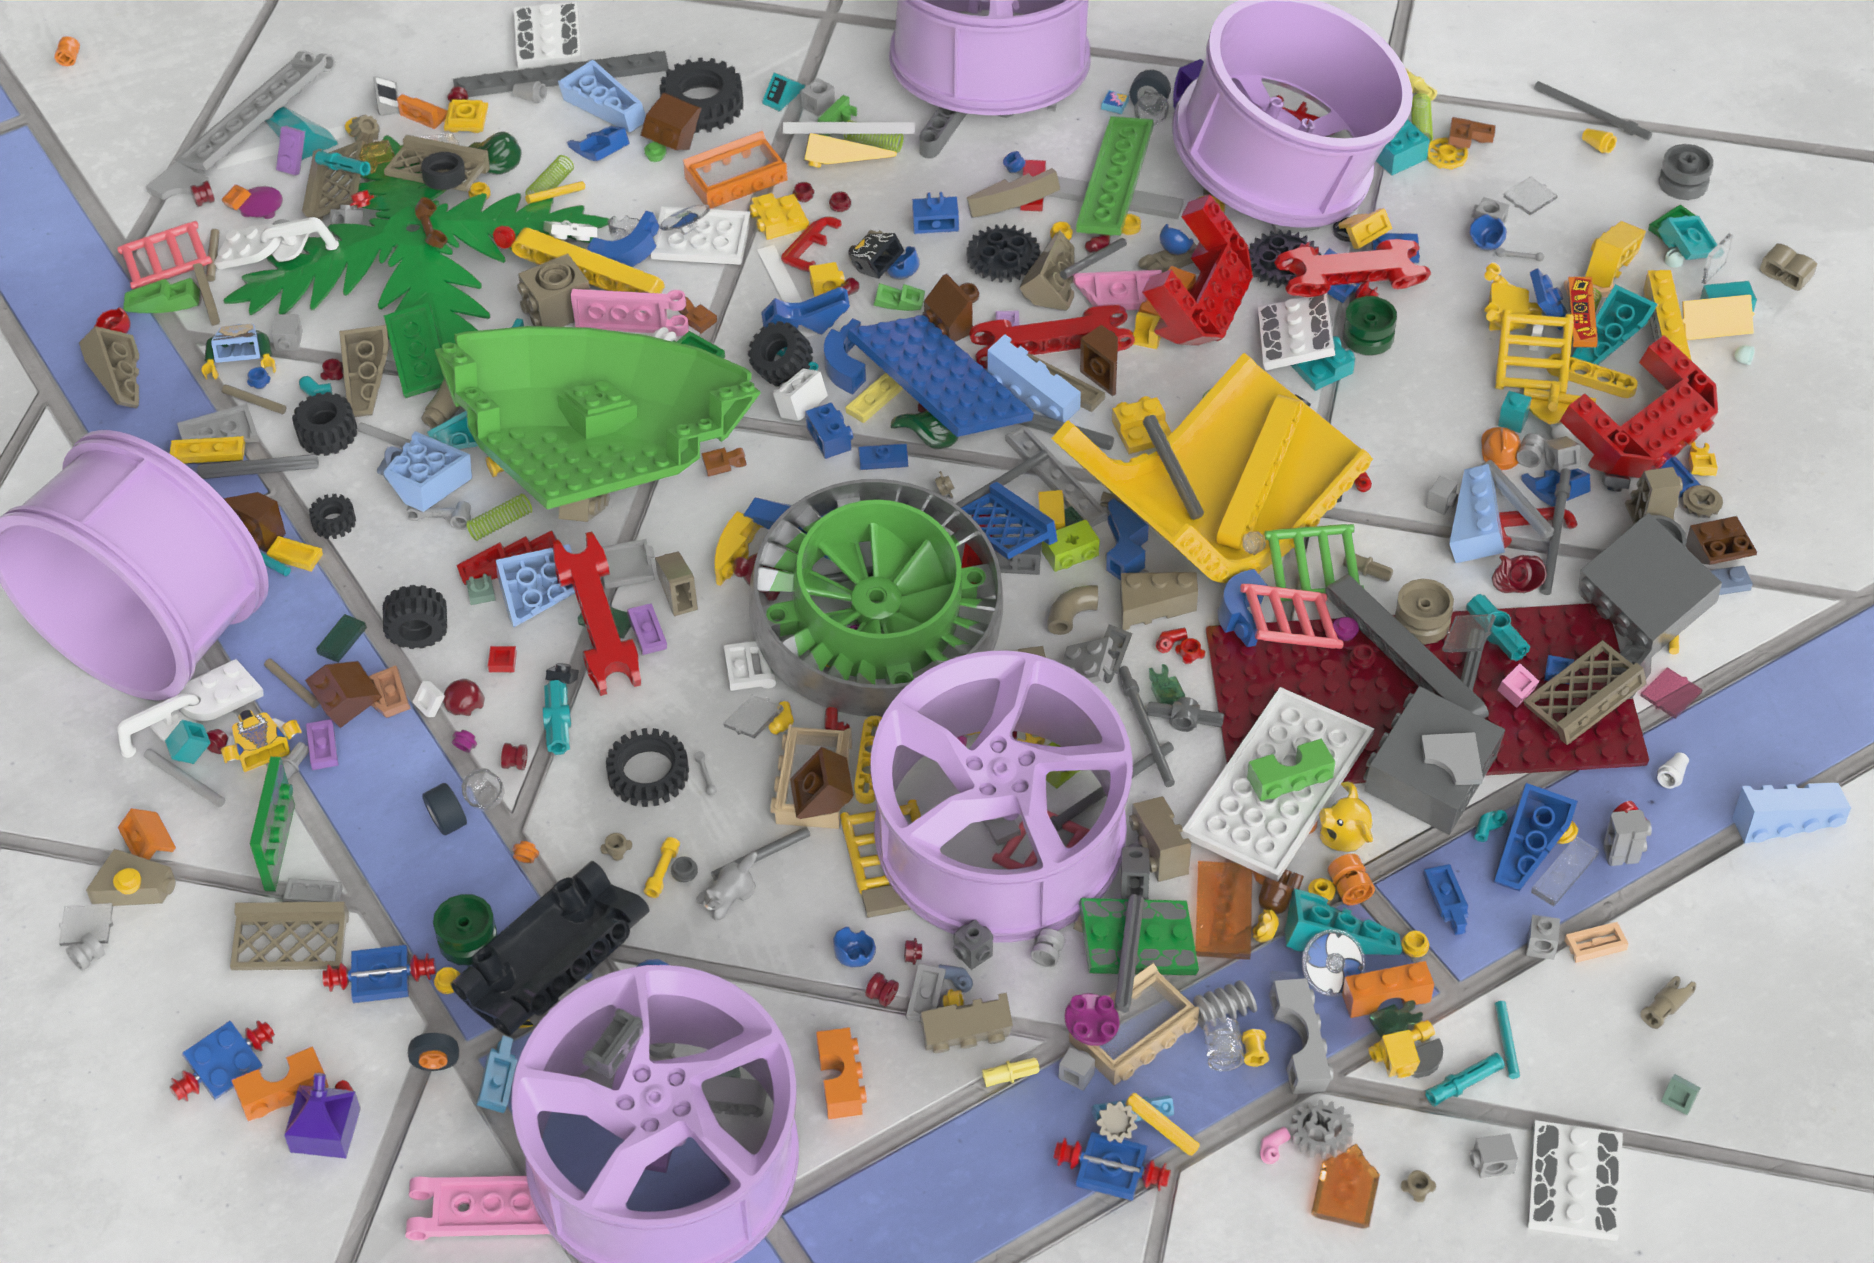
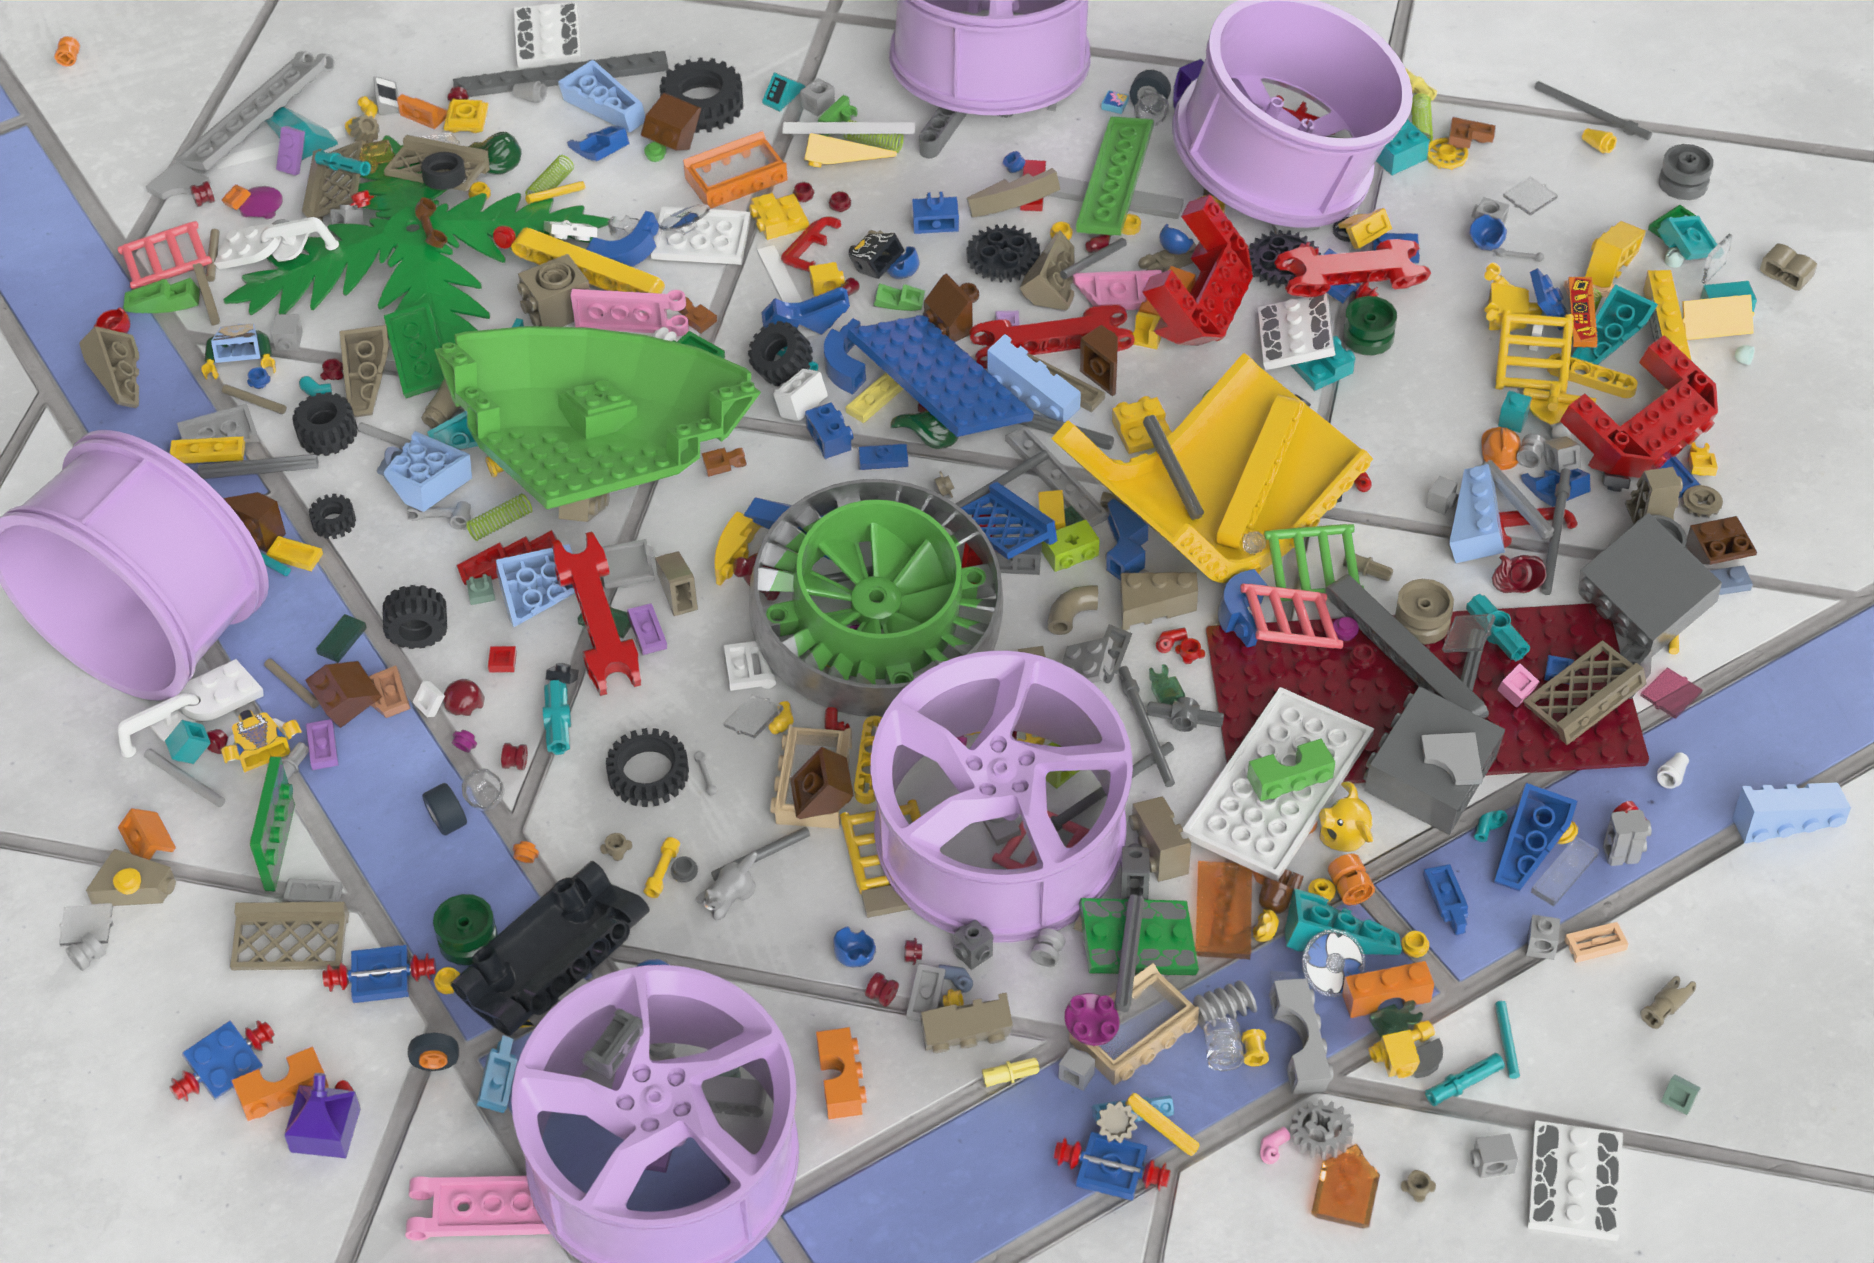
(367, 106): none -> yellow arm

